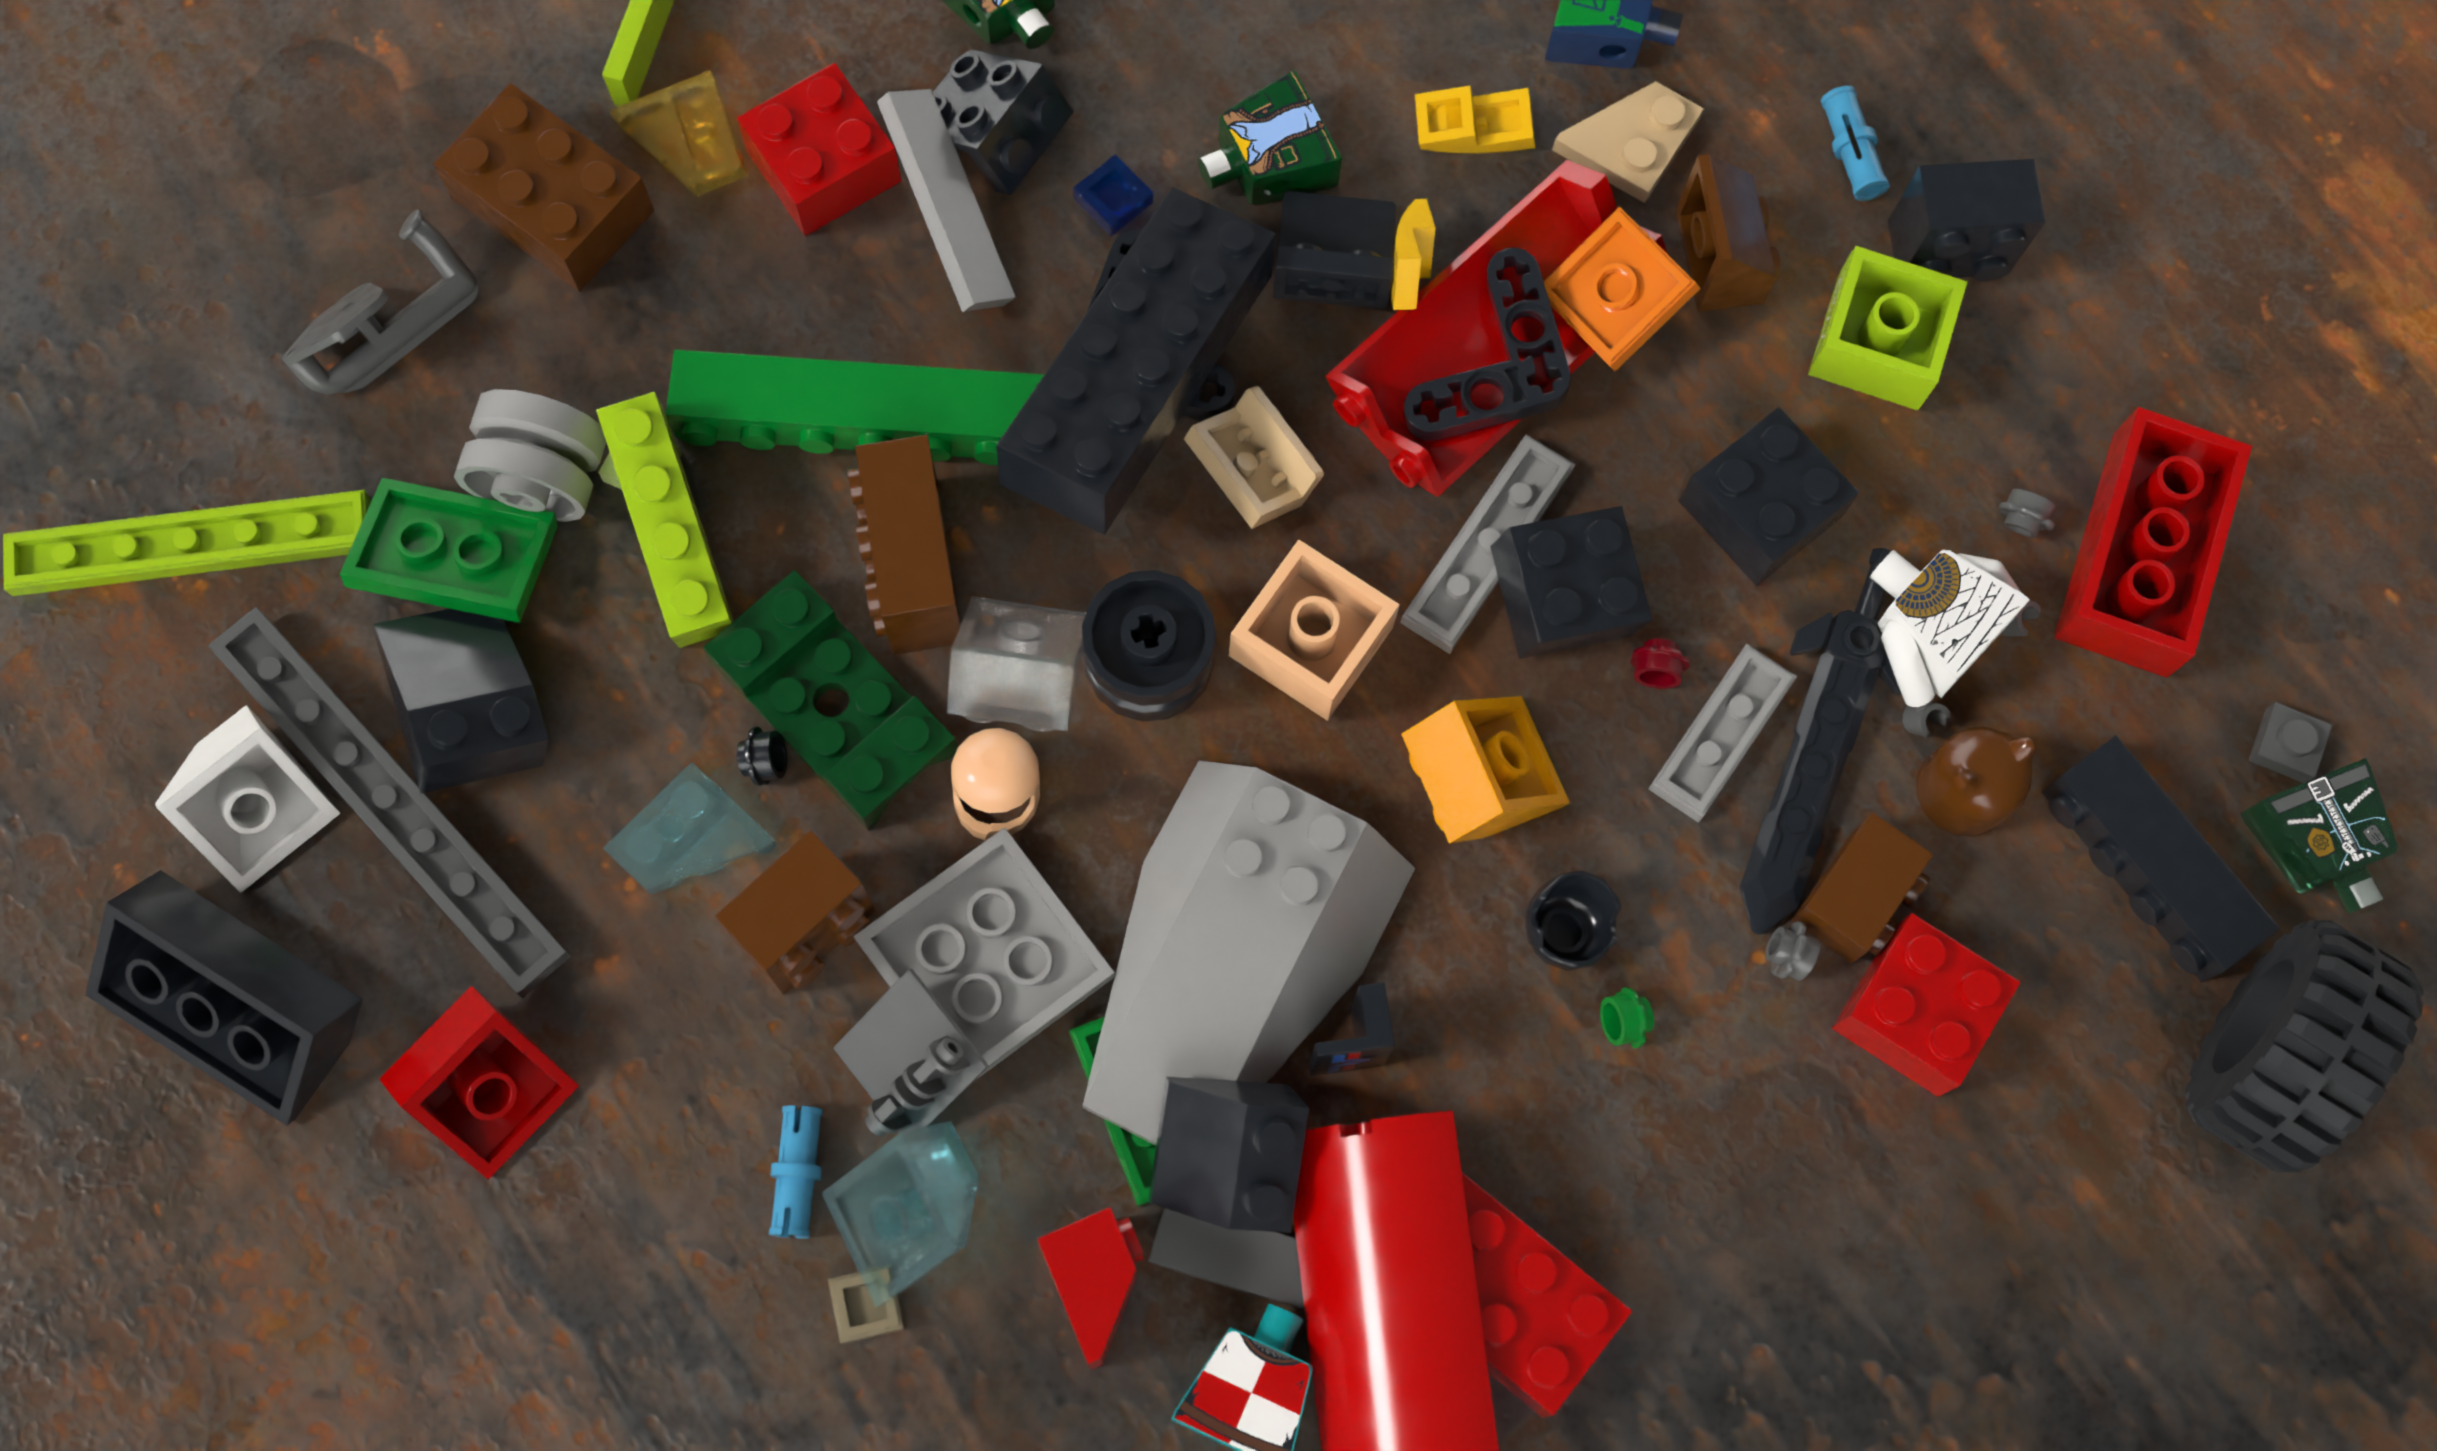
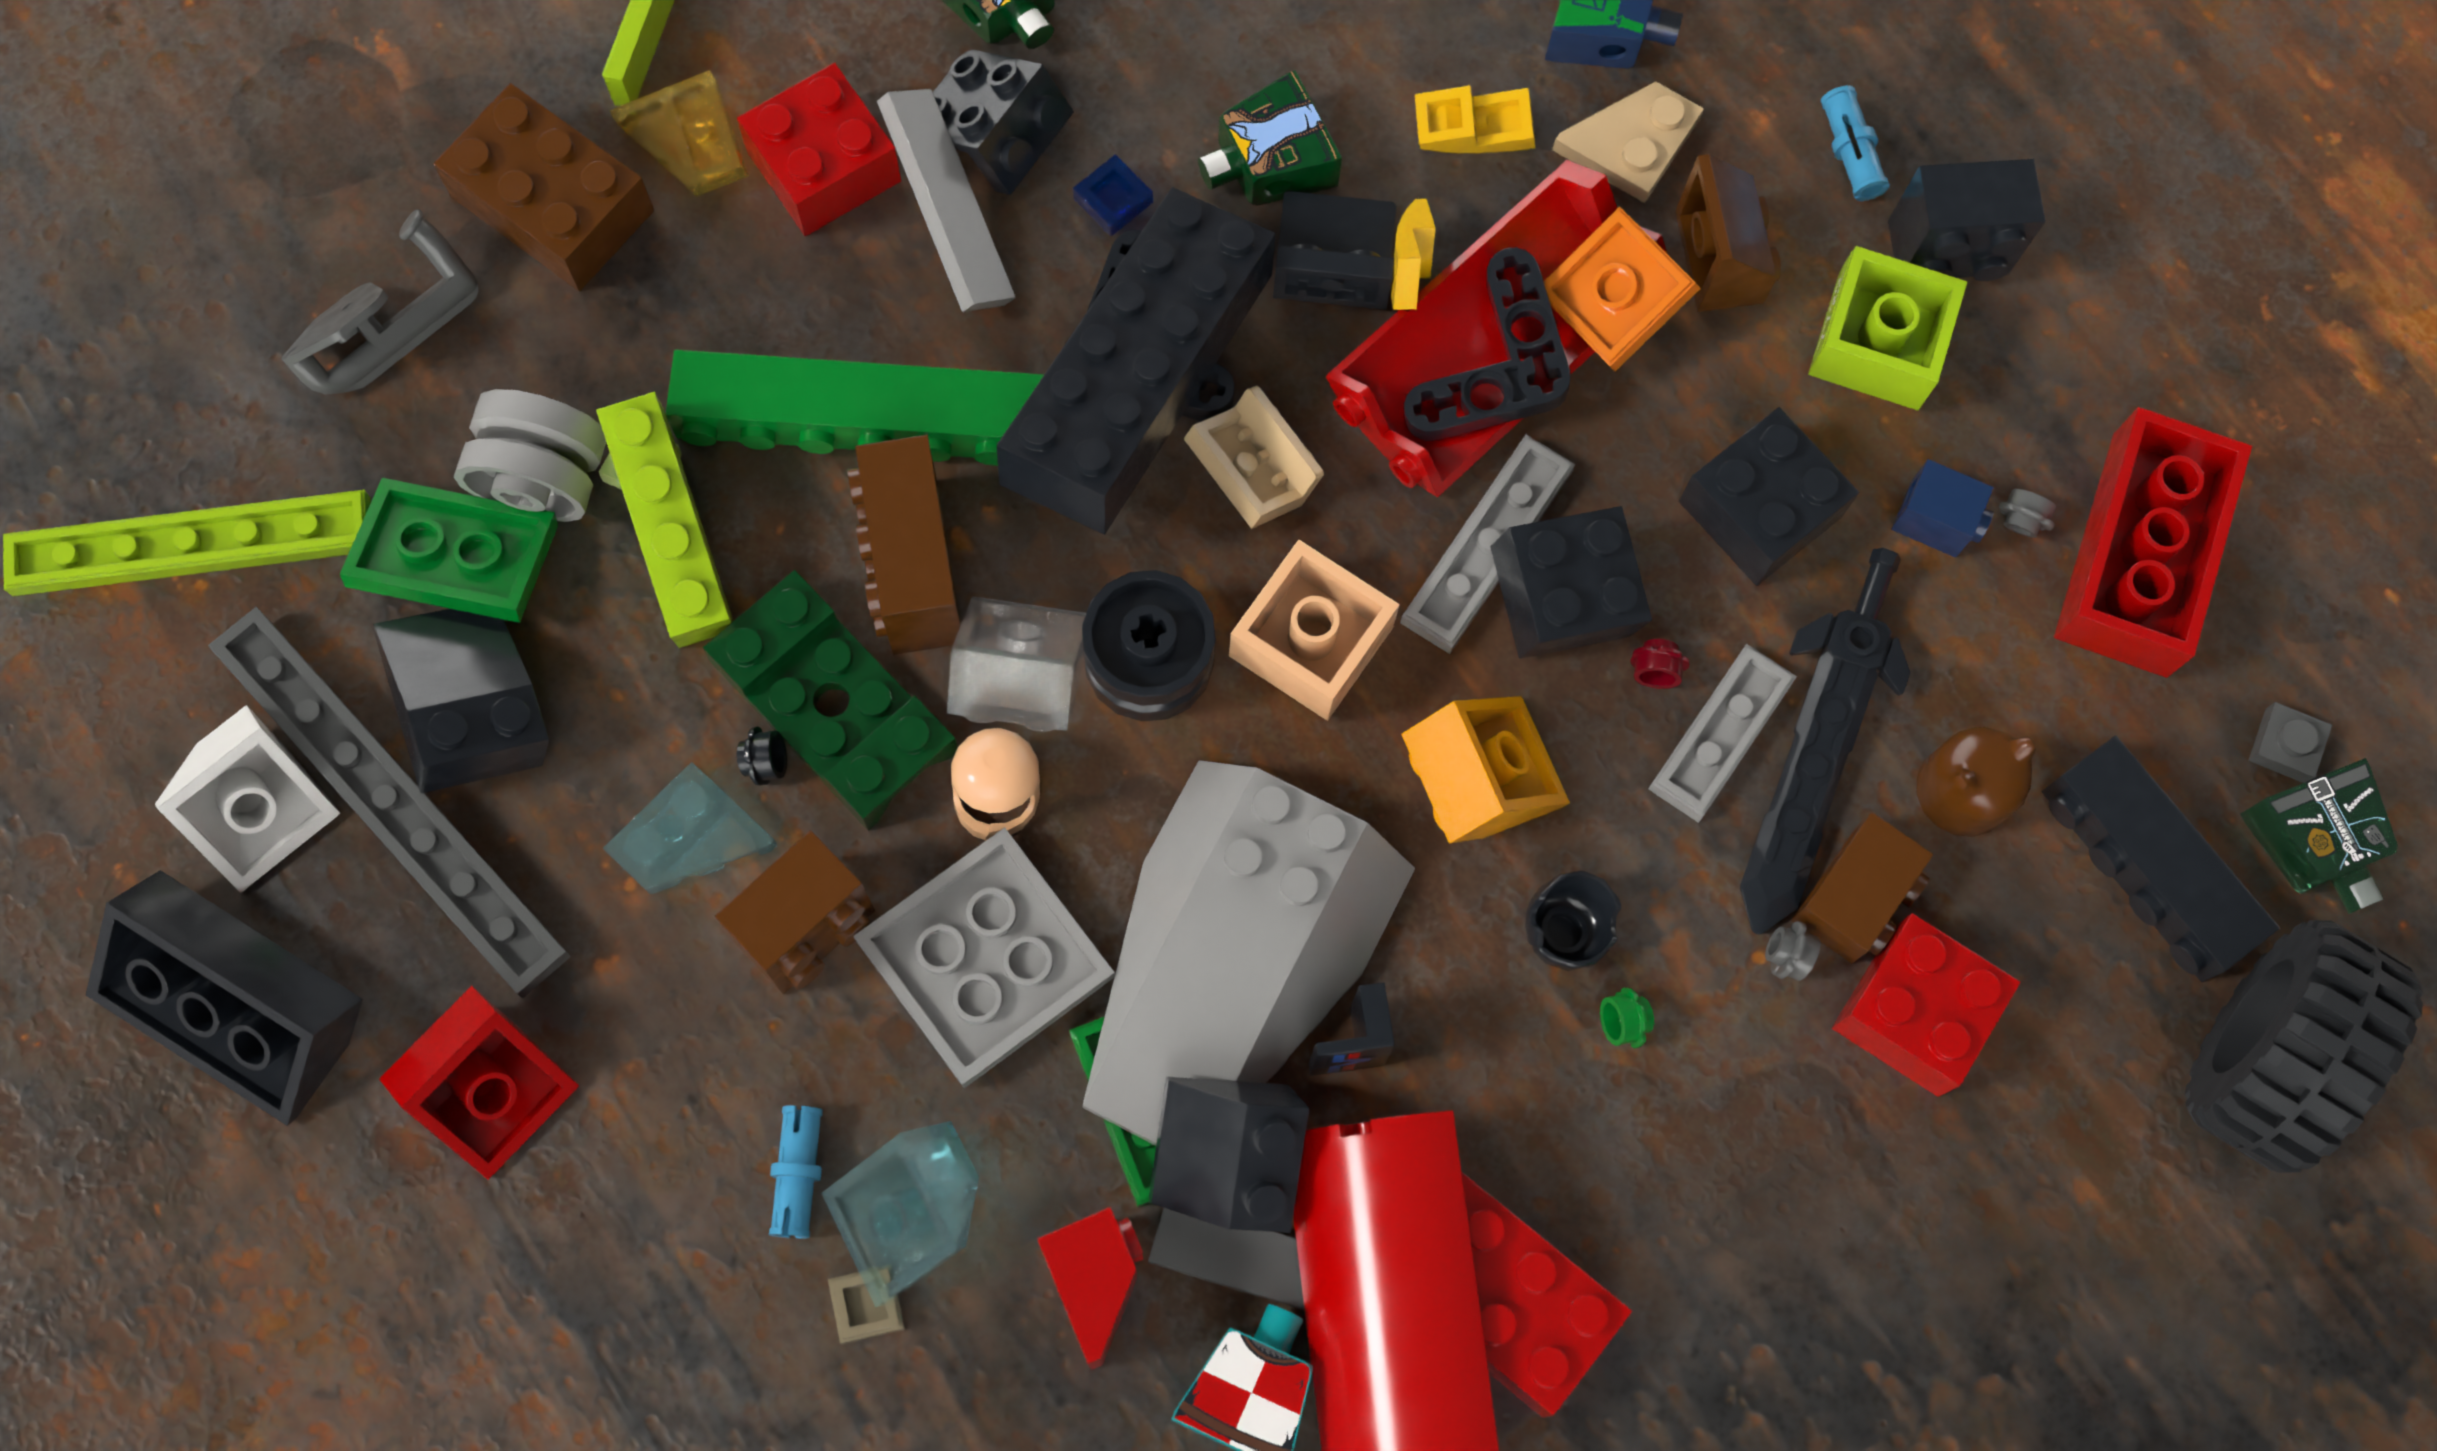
(909, 1058): dark grey hinge -> none
(1944, 509): none -> dark blue brick
(1944, 624): white torso -> none

